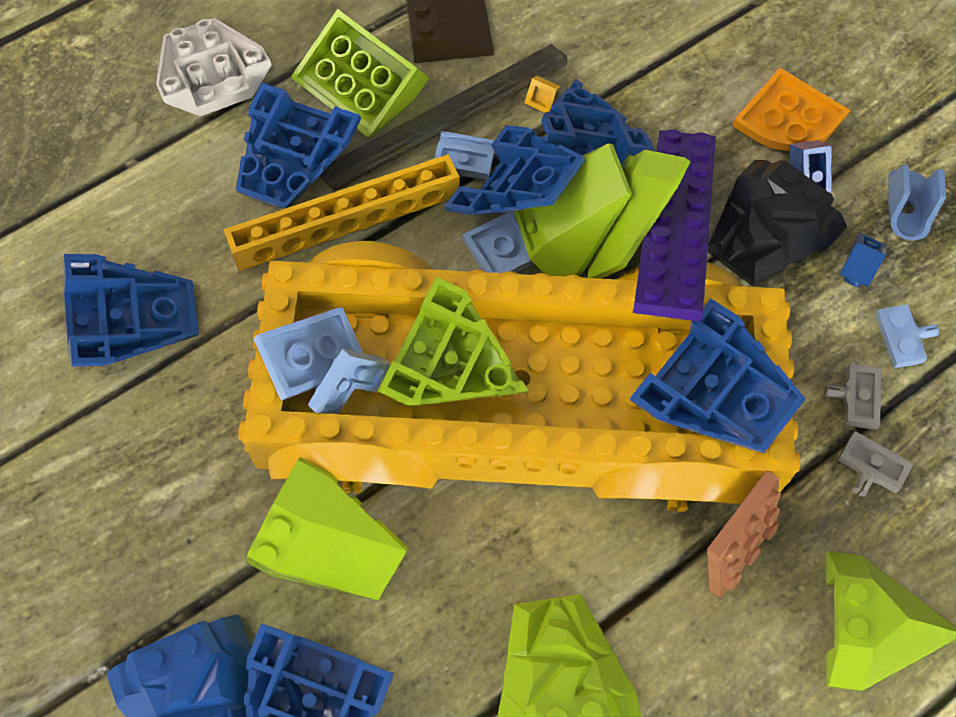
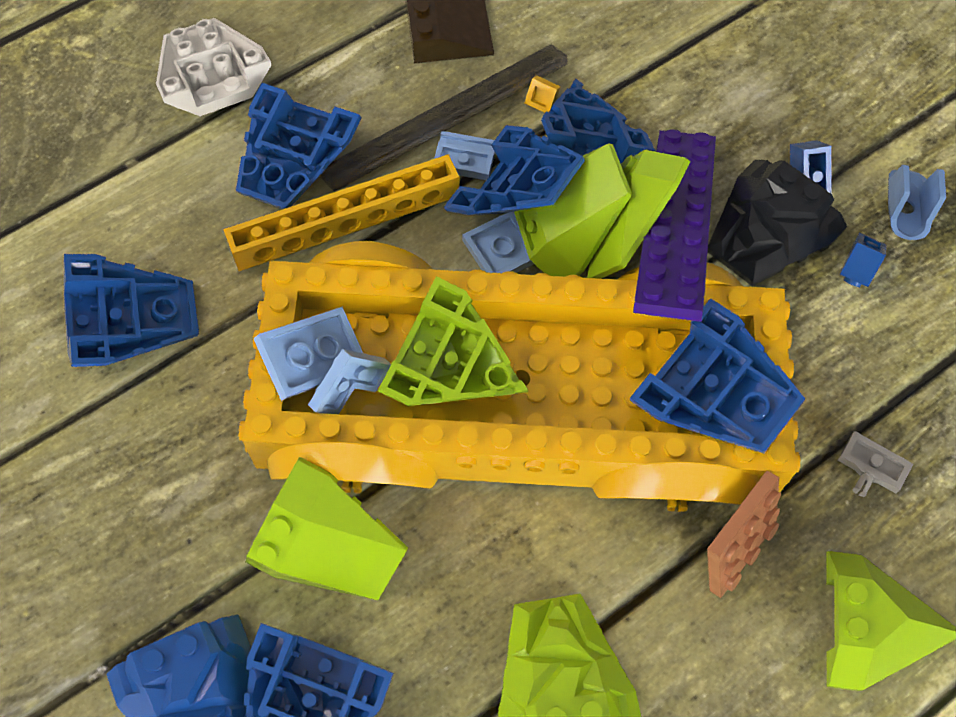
(359, 74): lime slope -> none
(789, 113): light orange plate -> none
(860, 396): light grey plate -> none
(903, 335): light blue plate -> none

